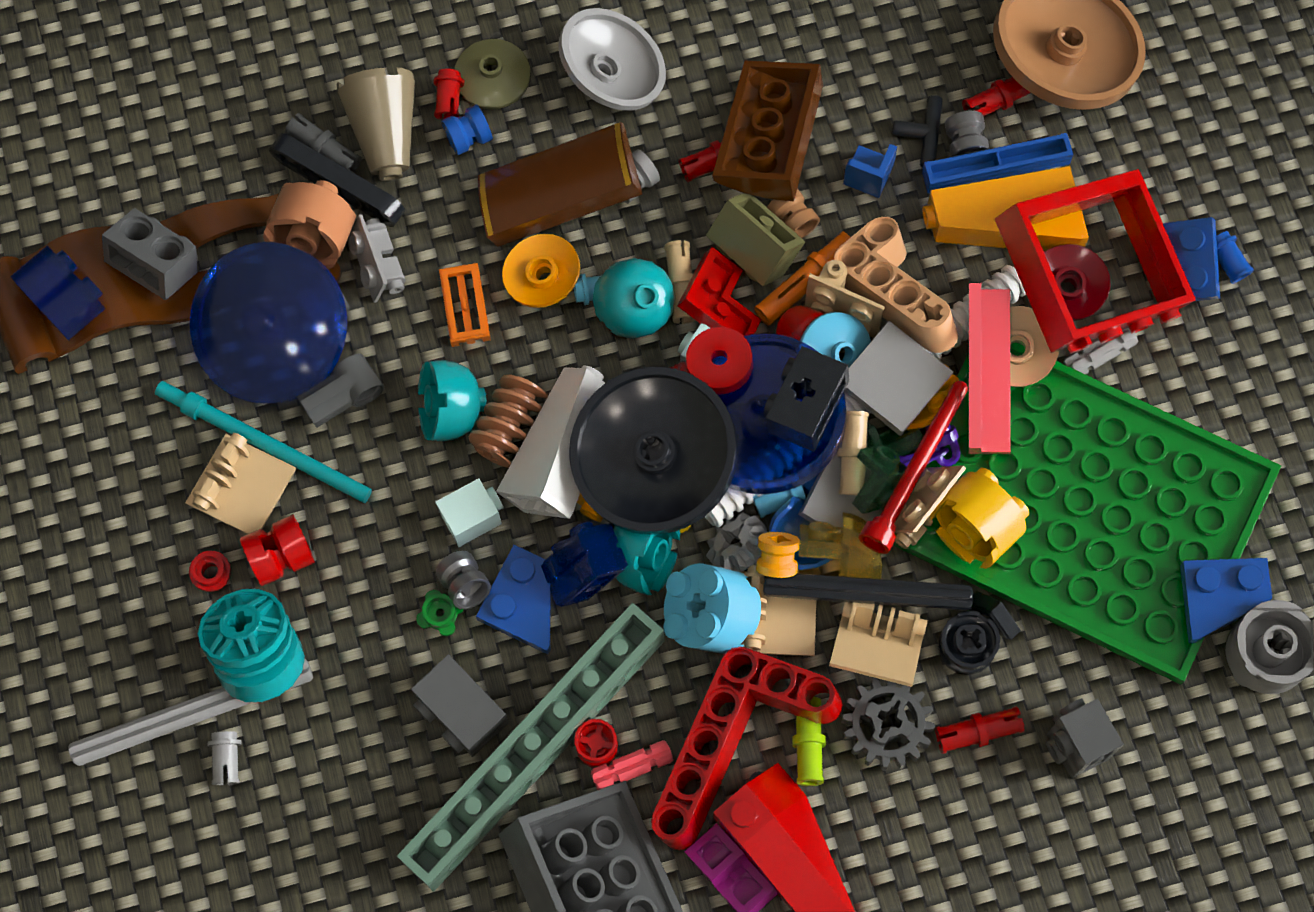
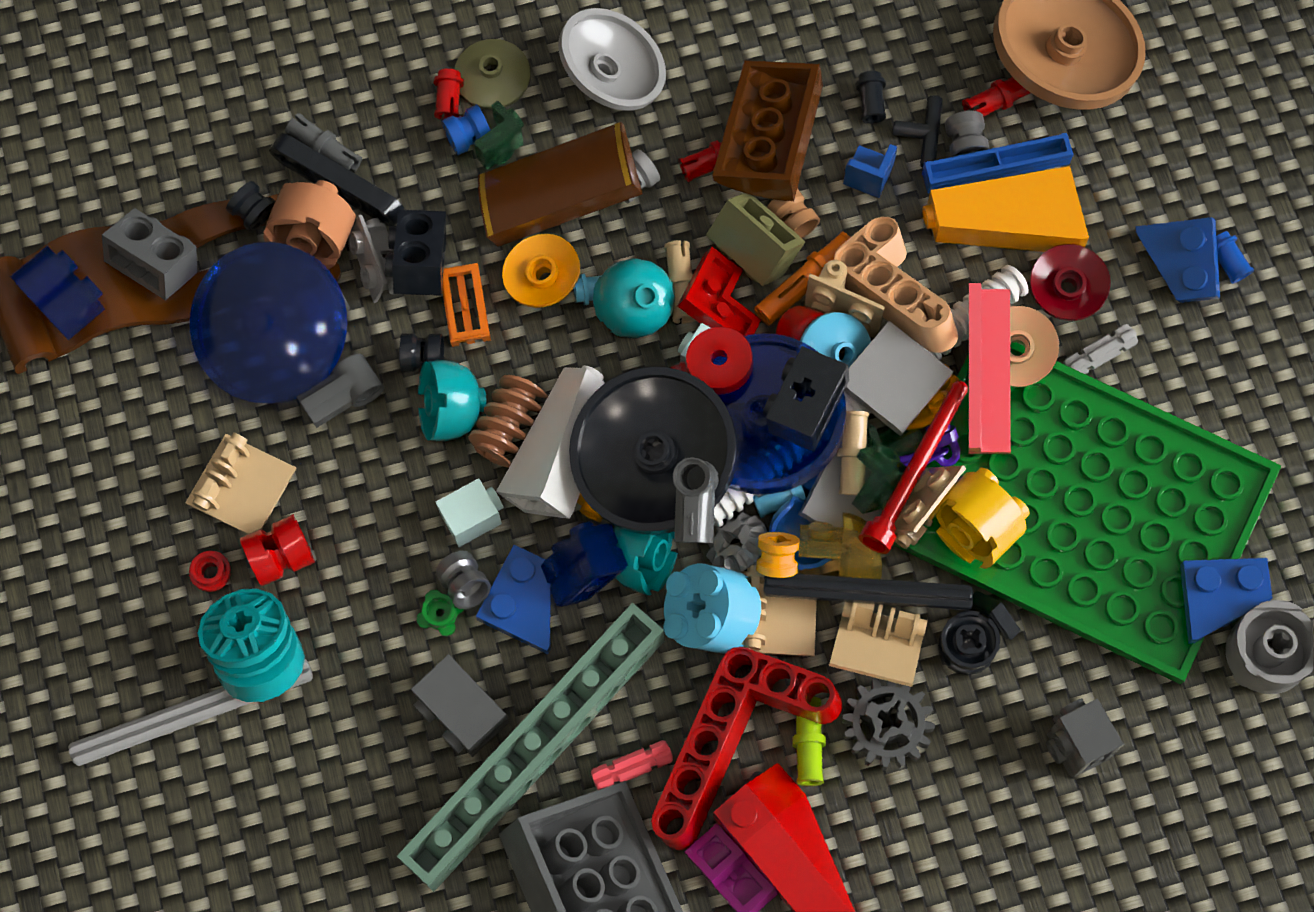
(197, 407): teal bar -> none
(224, 754): light grey pin -> none
(250, 206): none -> black wheel
(381, 118): dark tan cone -> none
(416, 351): none -> black wheel
(417, 253): none -> black brick
(502, 141): none -> clear green bracket
(596, 735): red wheel -> none
(694, 507): none -> dark grey piece
(871, 96): none -> black pin
(979, 729): red pin -> none
(1146, 235): red window -> none

